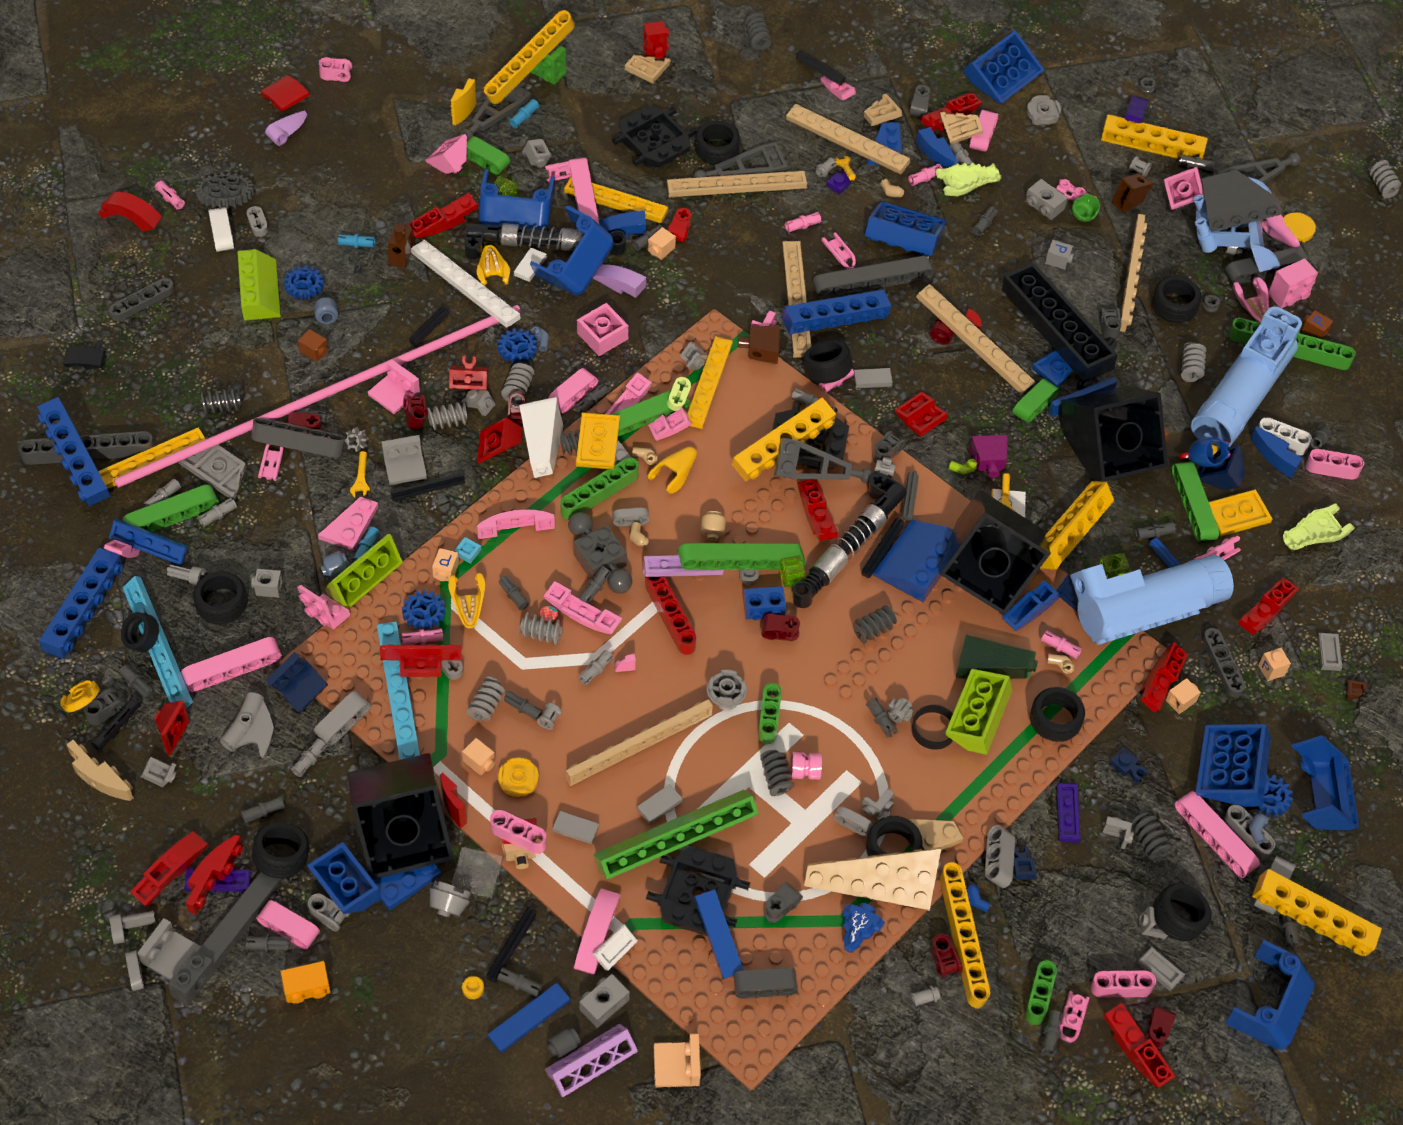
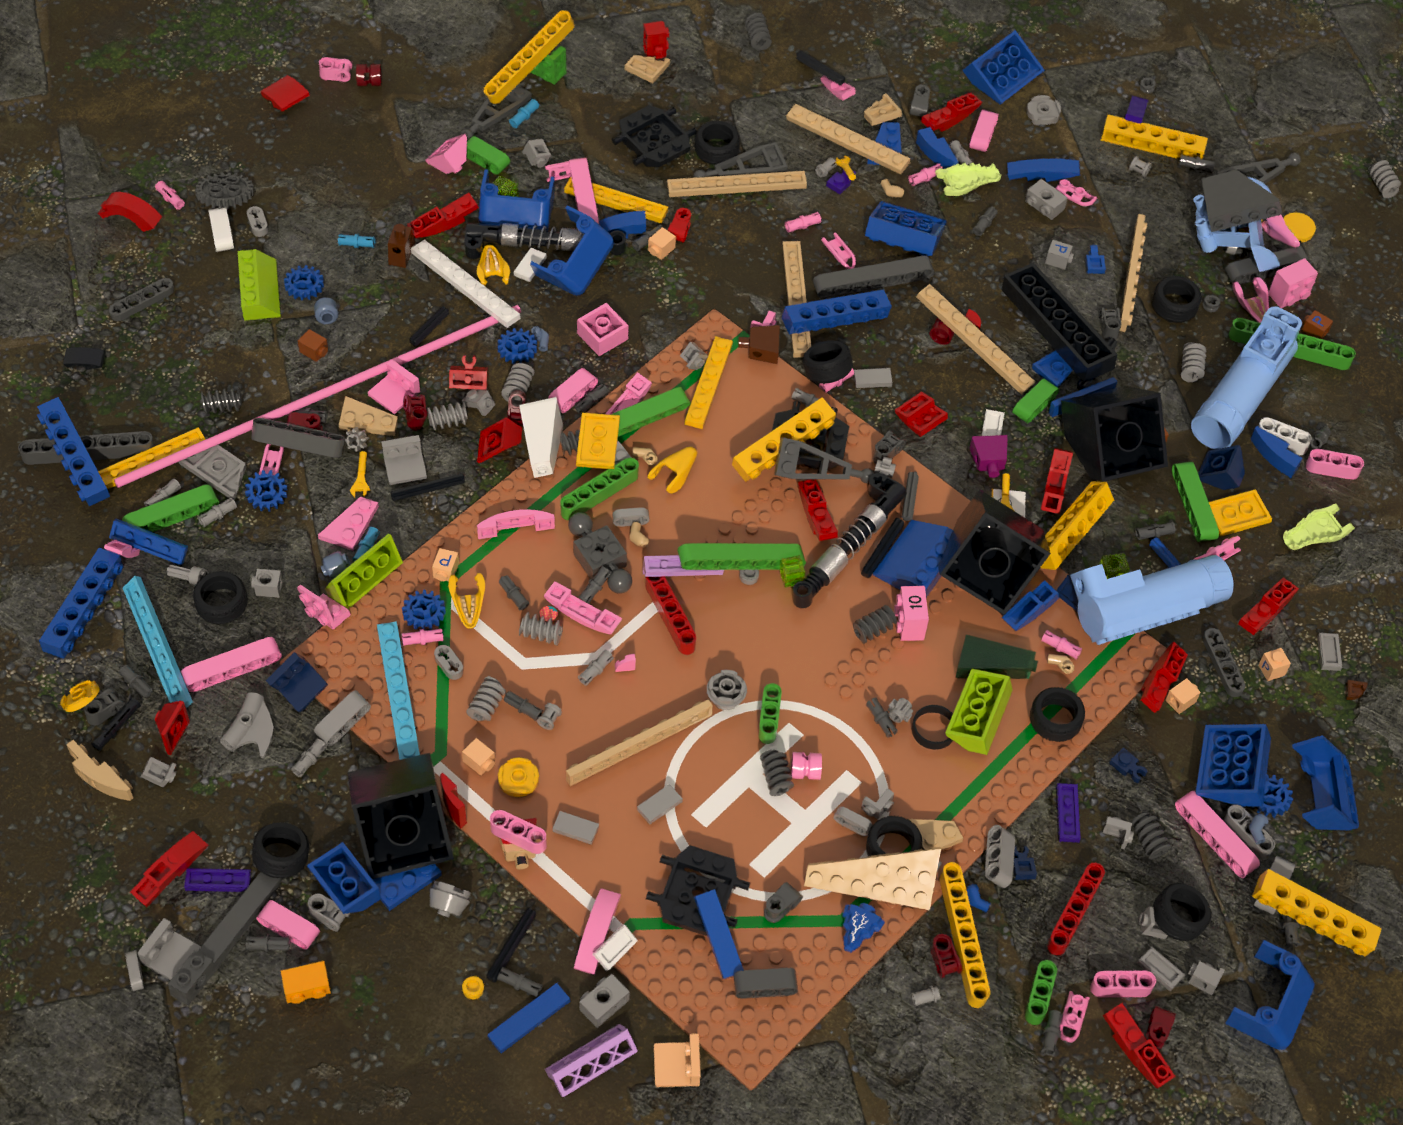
(120, 923): light grey piece -> none
(129, 629): black tyre -> none
(214, 866): red slope -> none
(262, 809): dark grey pin -> none
(266, 482): none -> blue gear
(281, 129): lavender piece -> none
(366, 418): none -> tan wing
(375, 75): none -> dark red wheel
(420, 659): red bracket -> none
(463, 102): yellow slope -> none
(468, 550): medium azure plate -> none
(477, 872): clear slope -> none
(563, 1042): dark grey brick -> none
(621, 279): lavender slope -> none
(670, 425): bright pink slope -> none
(675, 834): bright green brick -> none
(681, 394): yellowish green beam -> none
(713, 525): tan head -> none
(763, 598): blue brick -> none
(779, 626): dark red piece -> none
(911, 613): none -> bright pink brick
(961, 126): tan wing -> none
(963, 469): lime arm -> none
(992, 423): none -> white tile
(1044, 168): none -> blue slope
(1056, 480): none -> red arch
(1072, 916): none -> red beam
(1086, 207): bright green hair -> none
(1095, 263): none -> blue plate
(1131, 192): reddish brown torso -> none
(1183, 188): bright pink slope -> none
(1202, 452): blue piece -> none
(1205, 977): none -> light grey brick

